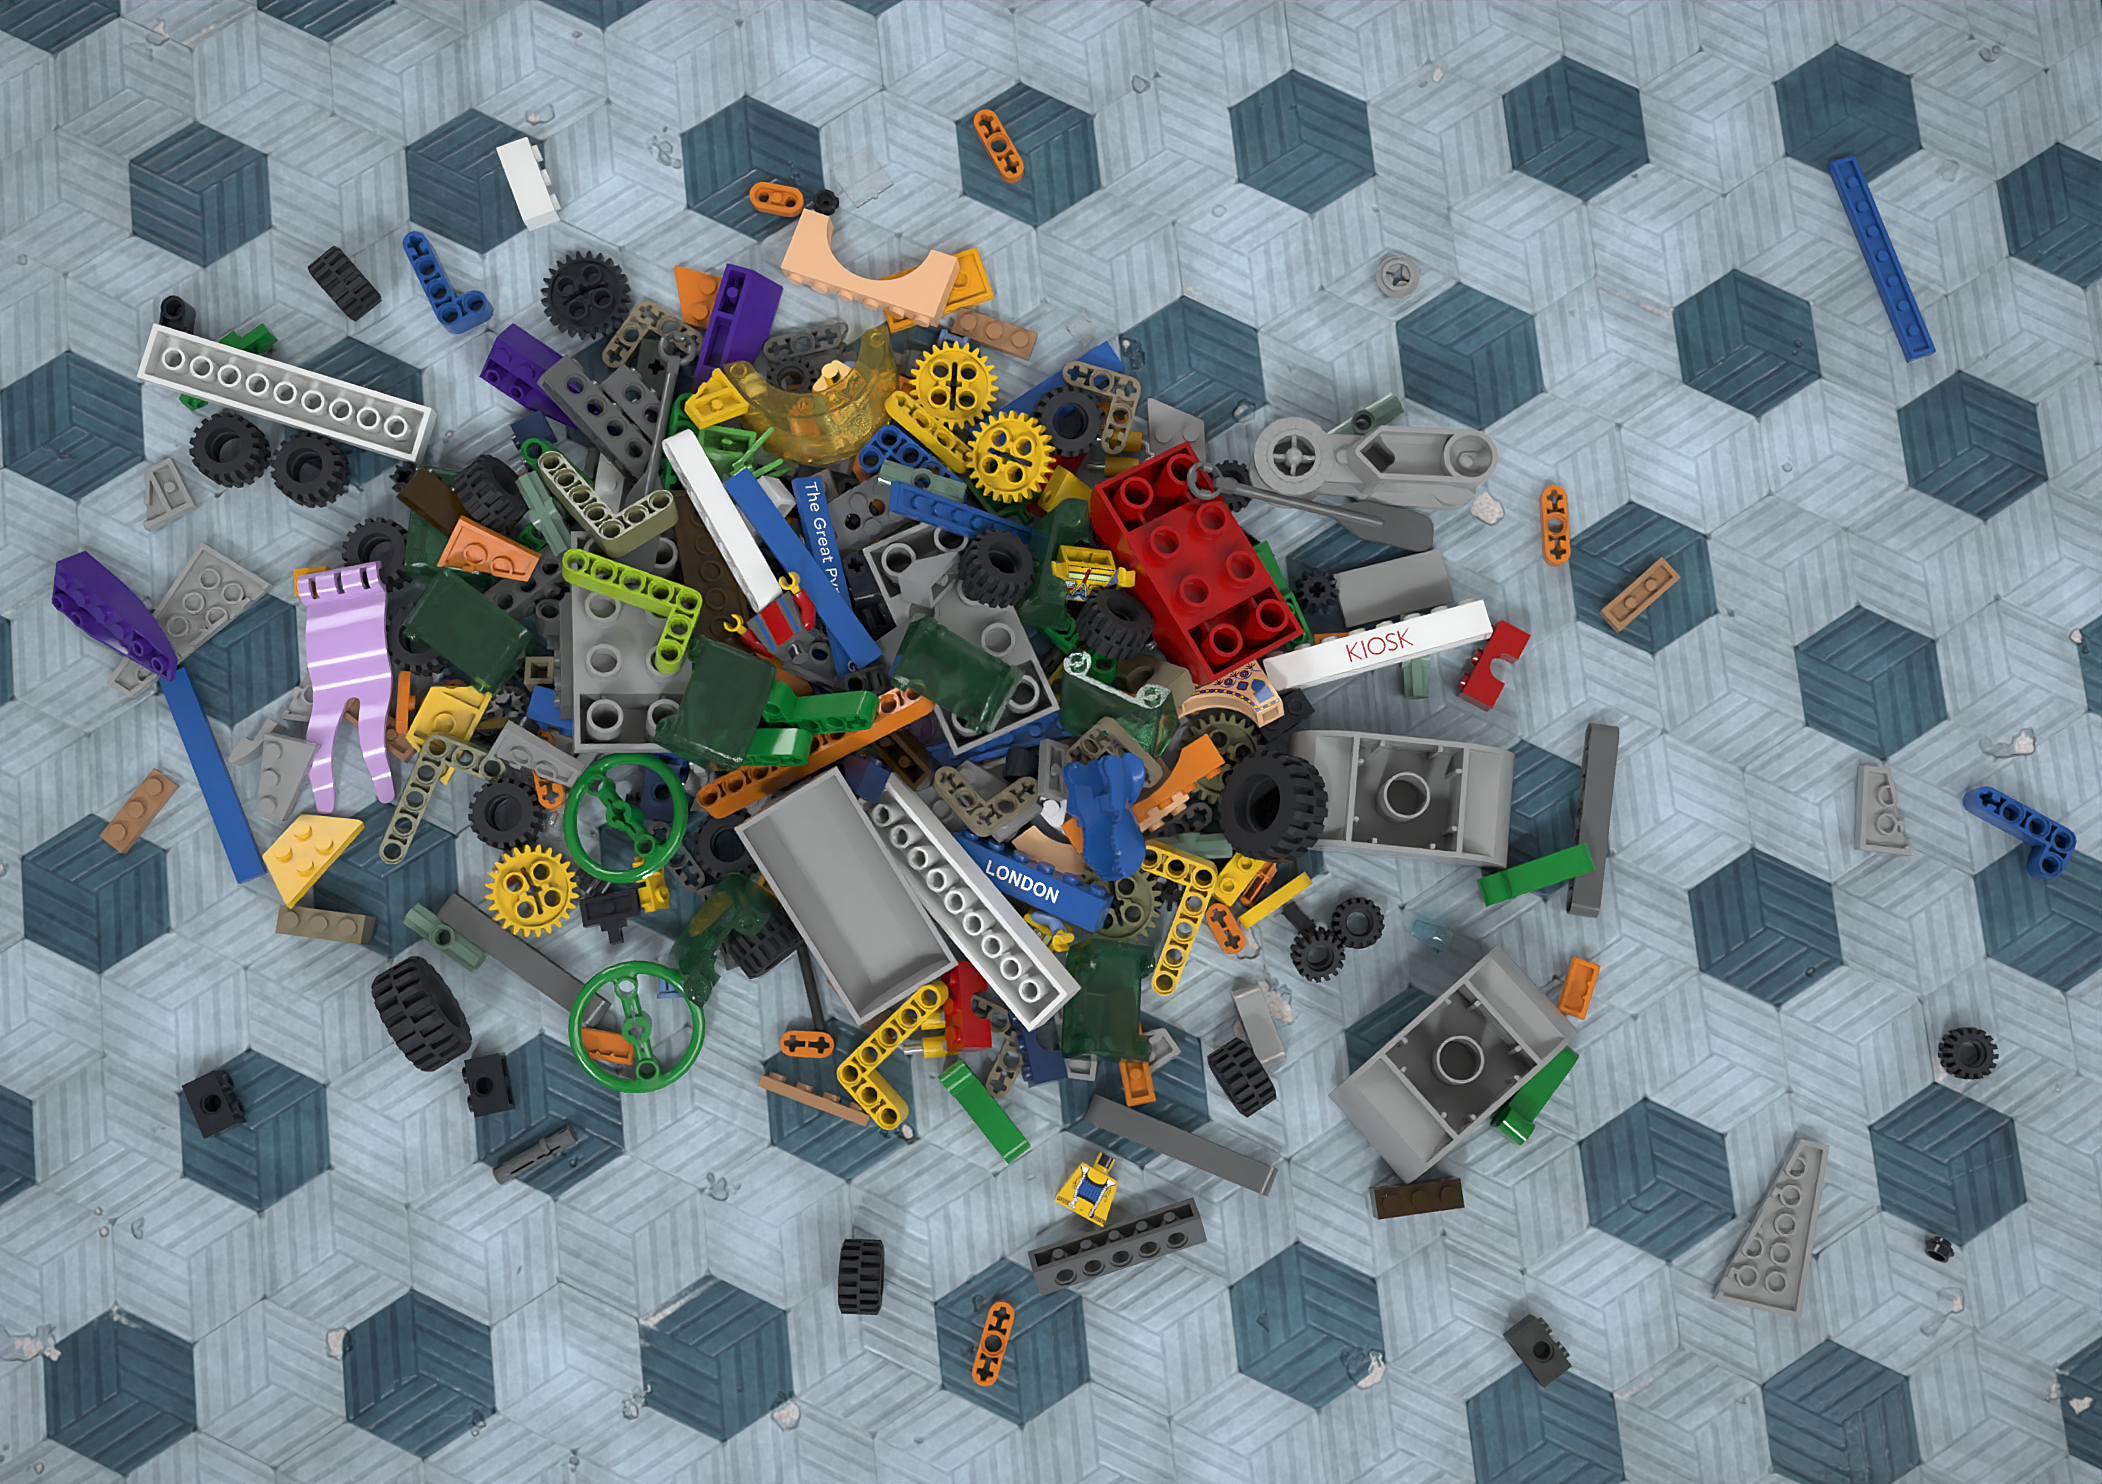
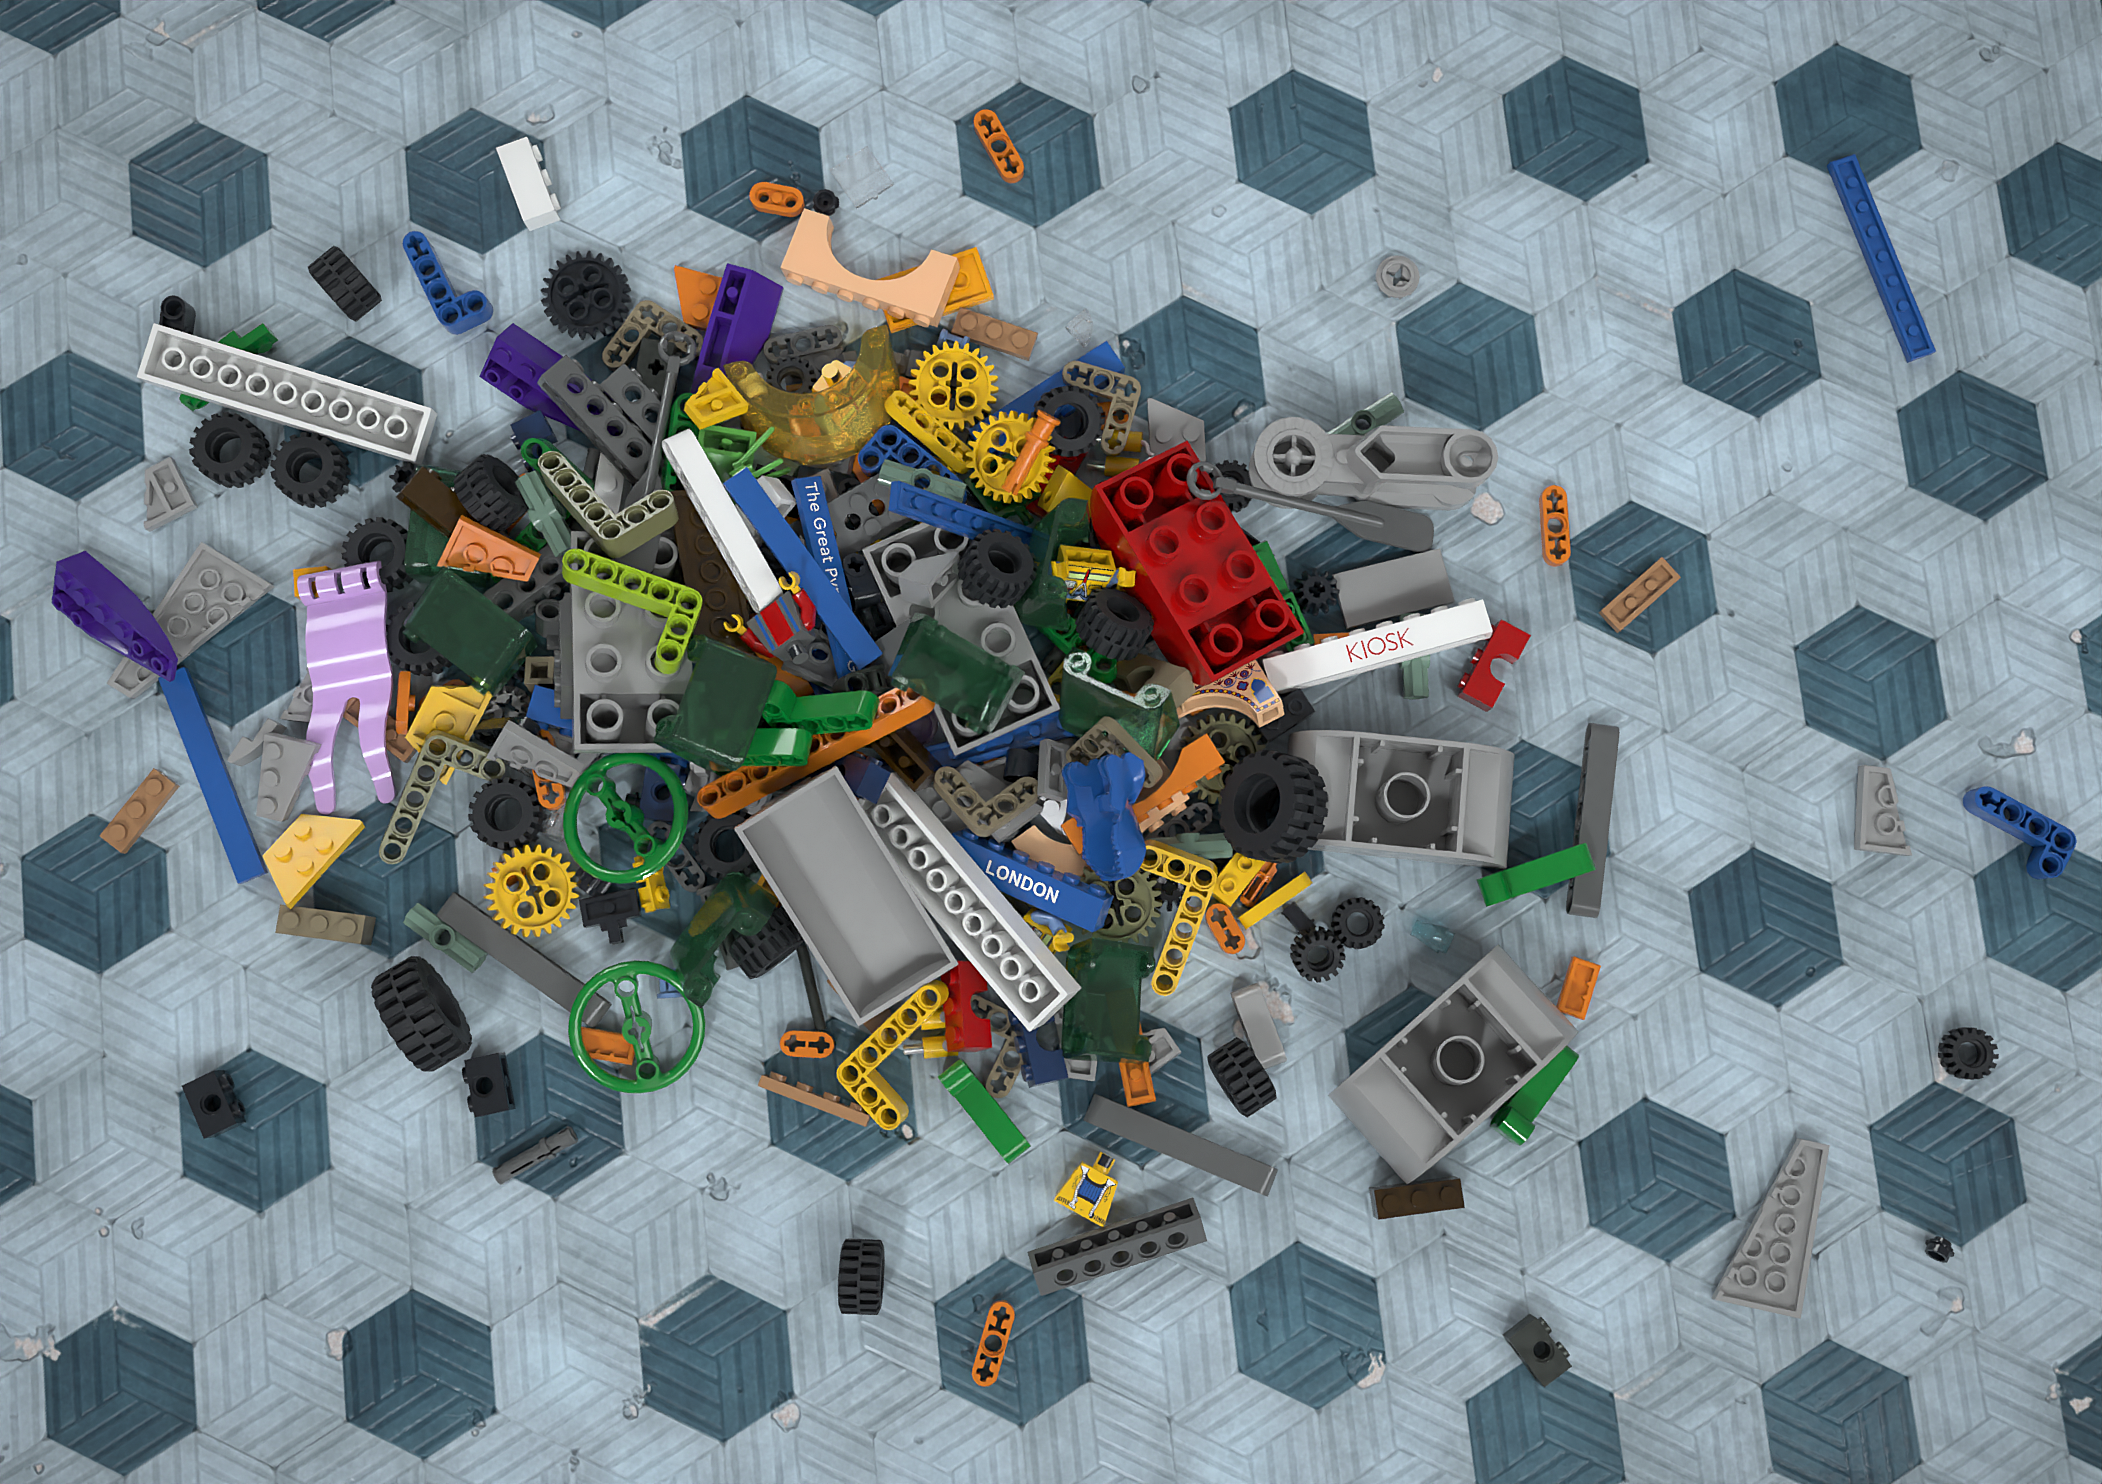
(1036, 439): none -> orange pin

